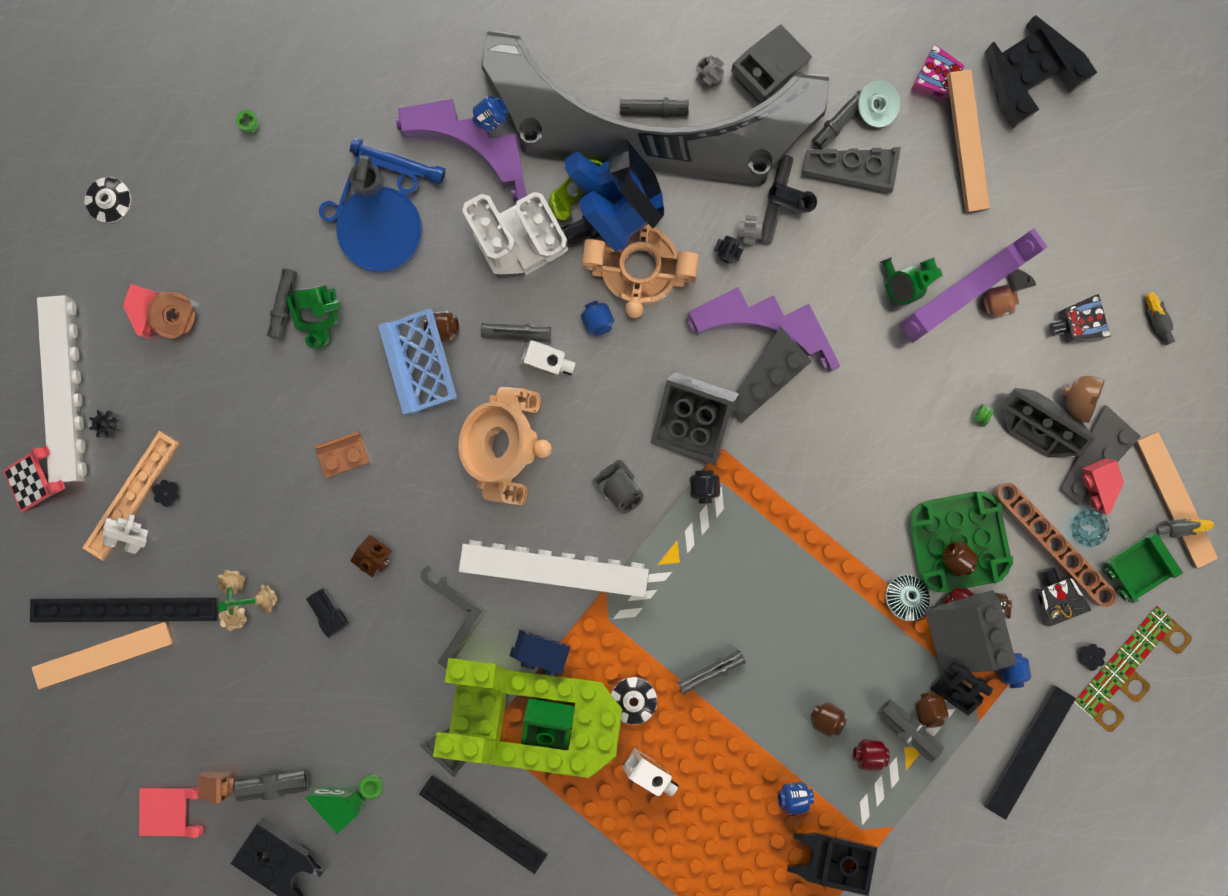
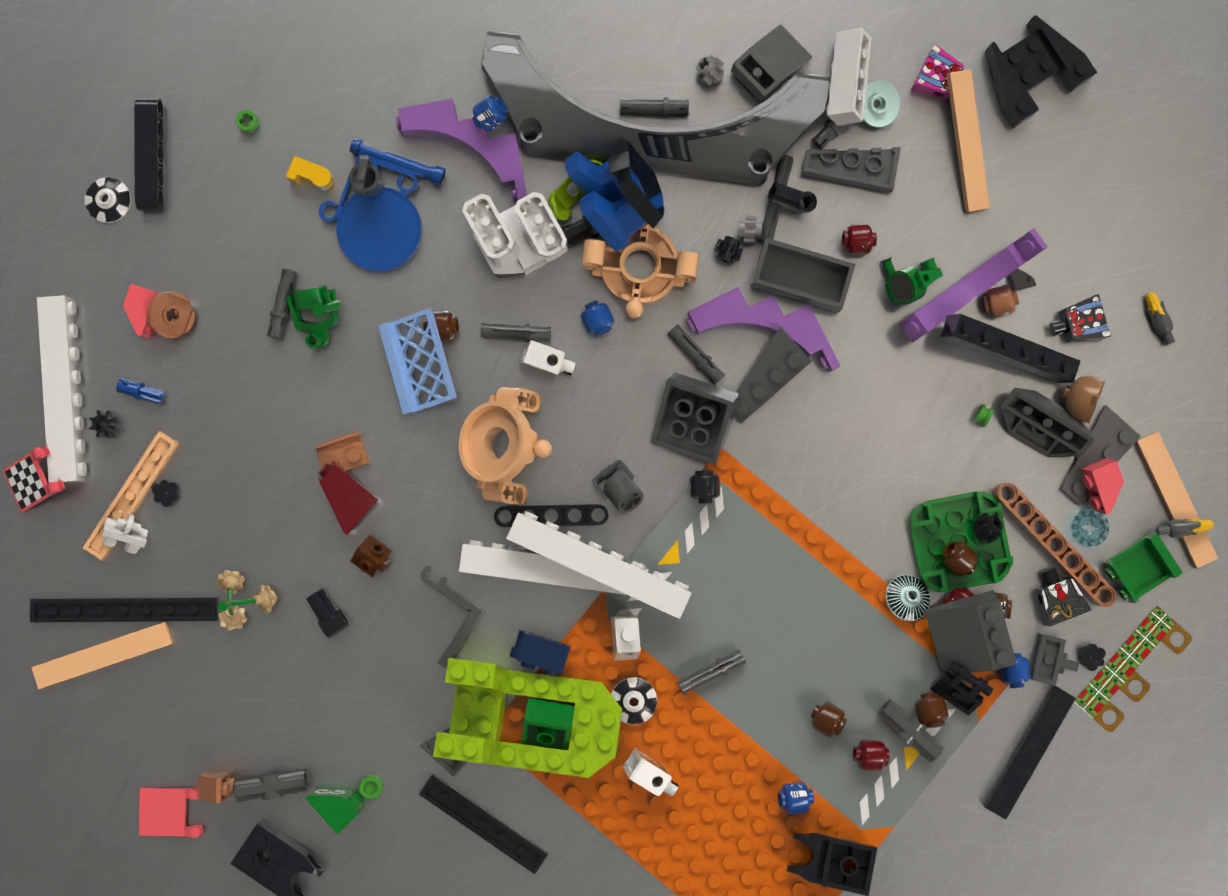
(140, 391): none -> blue axle
(149, 154): none -> black beam
(311, 173): none -> yellow leg
(346, 495): none -> dark red slope
(562, 510): none -> black beam
(598, 565): none -> white brick
(625, 637): none -> white torso
(692, 350): none -> dark grey pin
(803, 275): none -> dark grey piece
(849, 76): none -> white brick
(858, 239): none -> dark red head
(987, 528): none -> black gear
(1010, 348): none -> black brick
(1051, 660): none -> dark grey hinge

